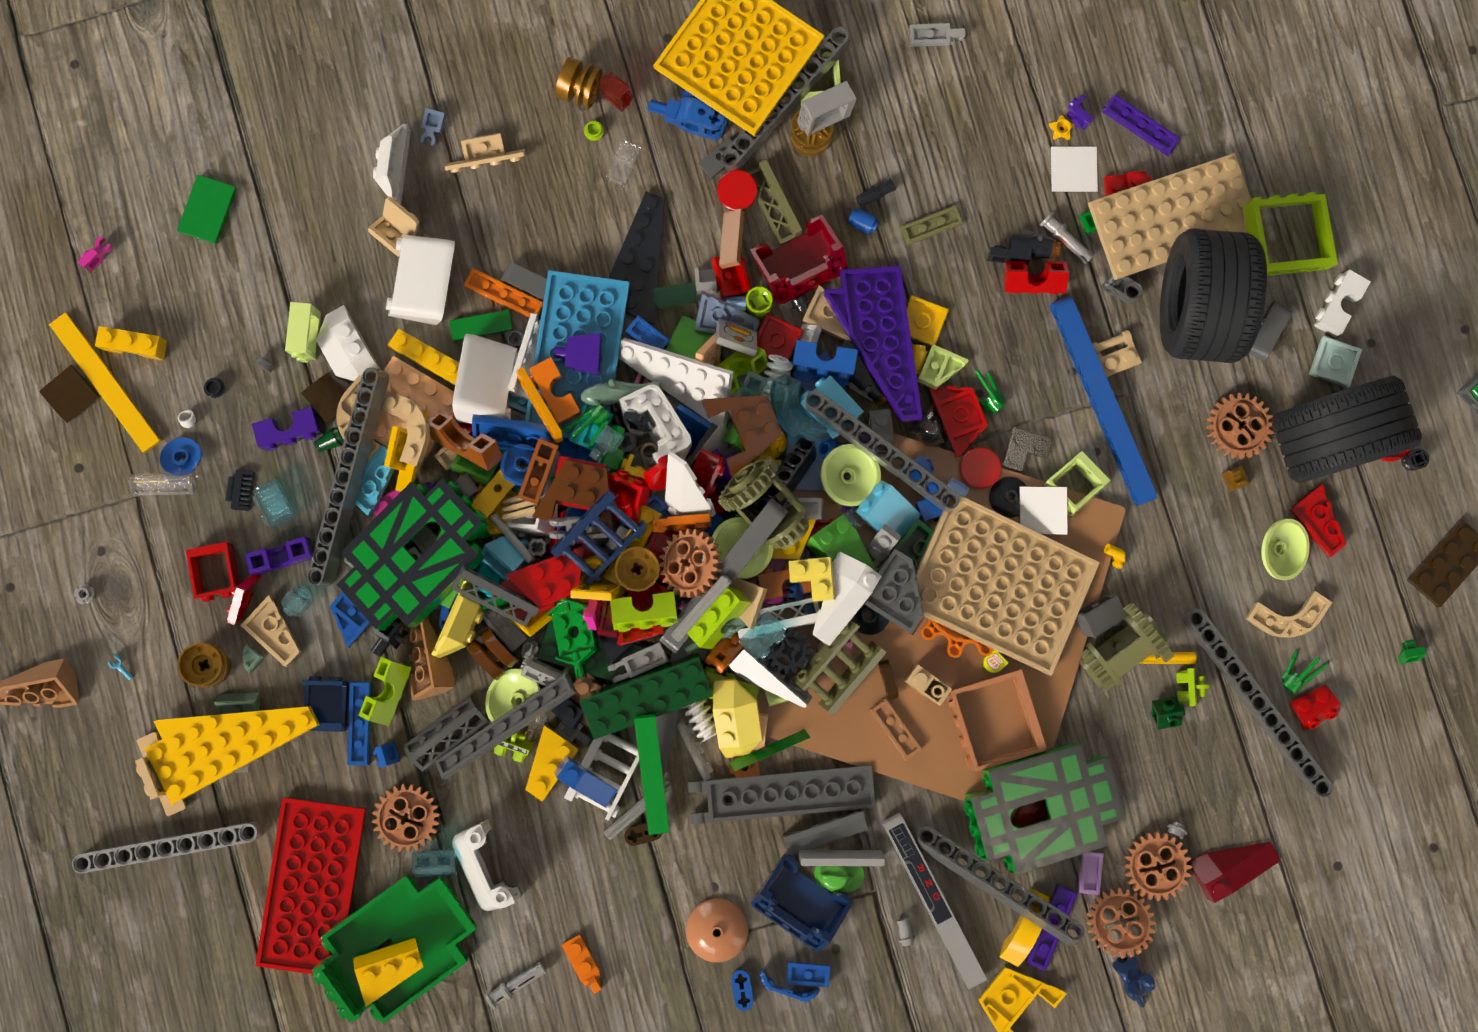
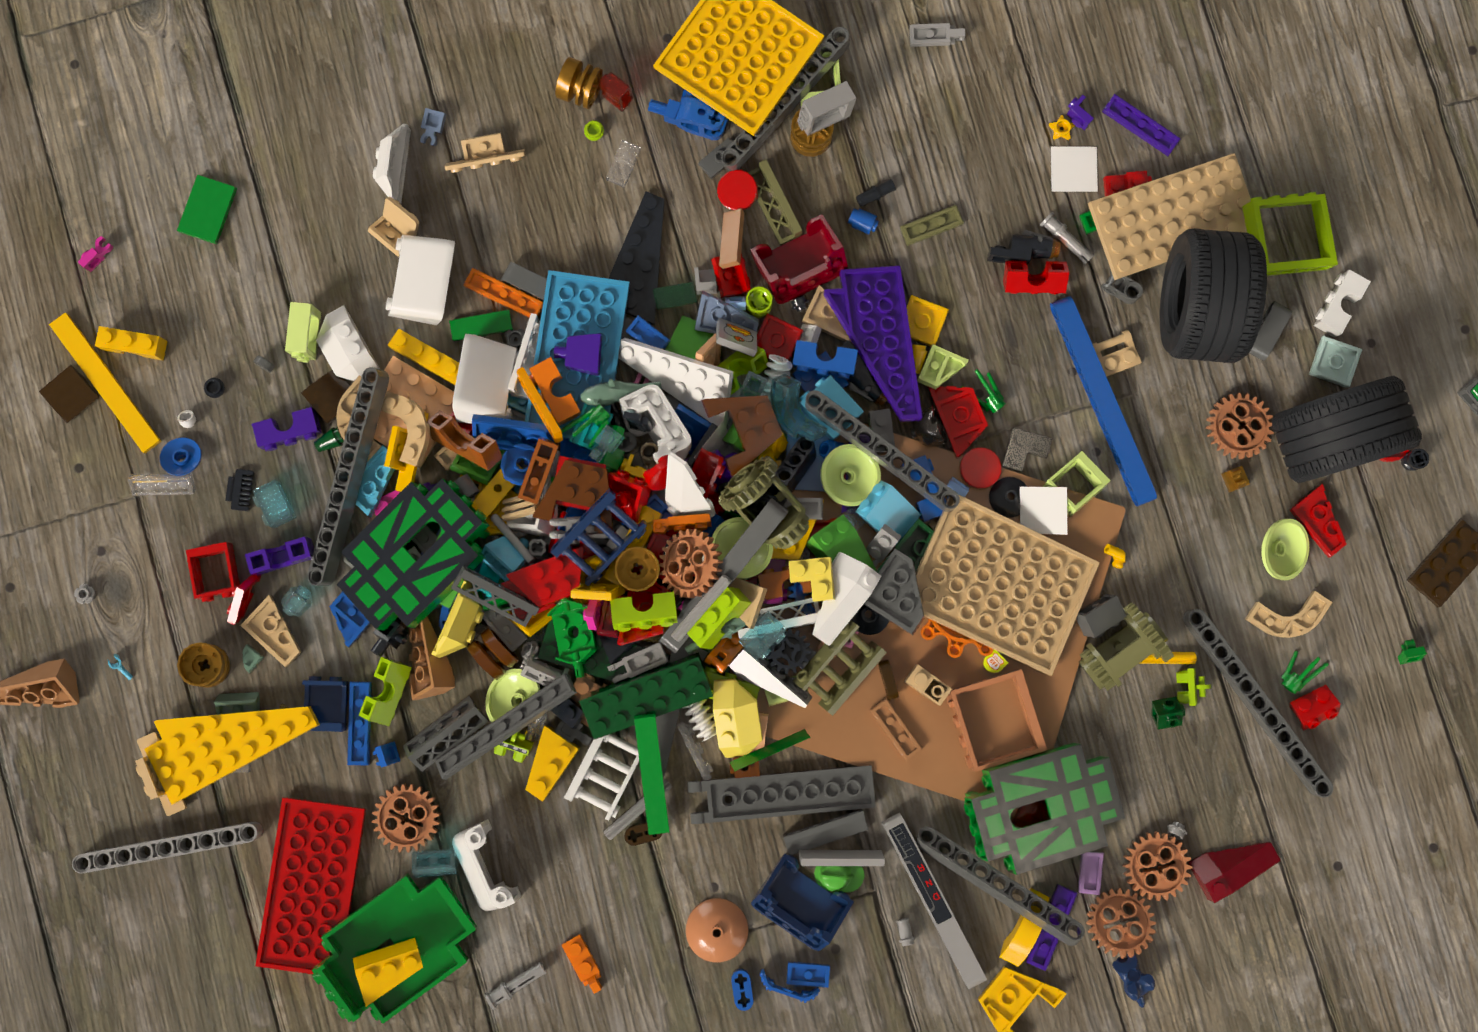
(584, 781): blue slope -> none

